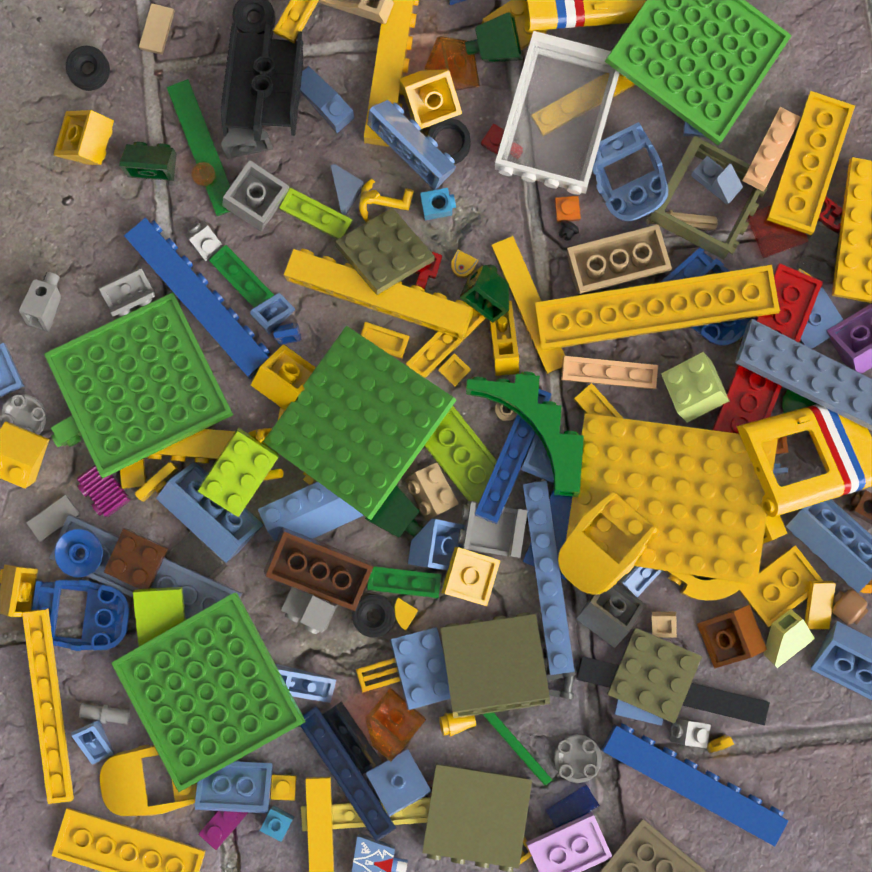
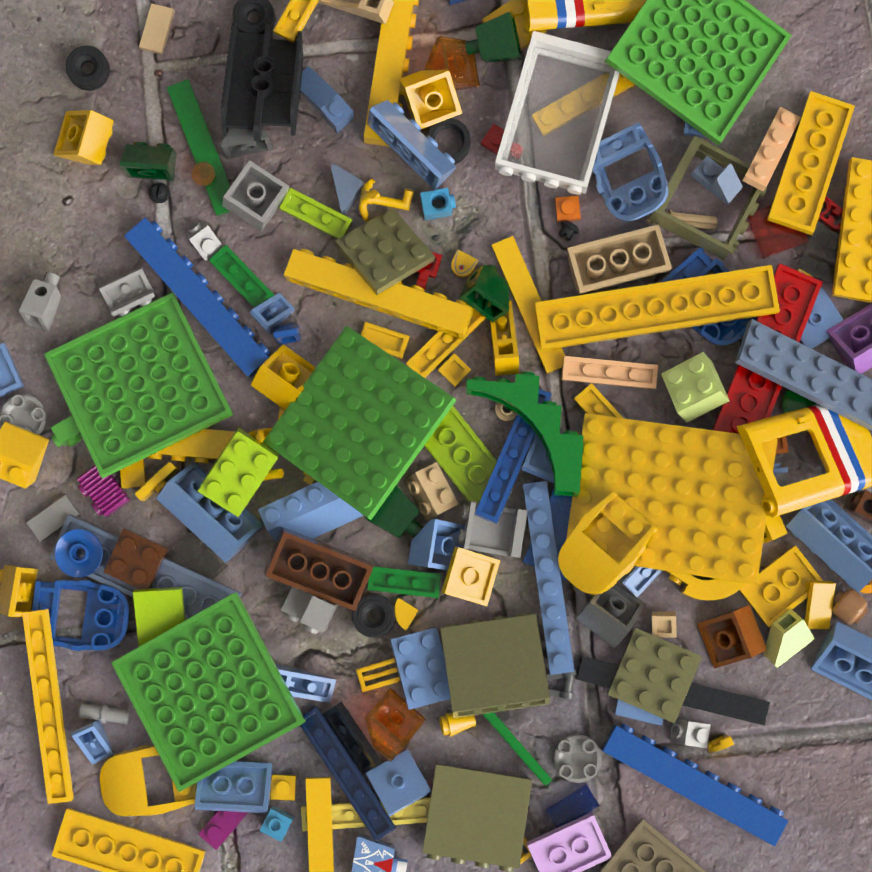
(159, 193): none -> black piece

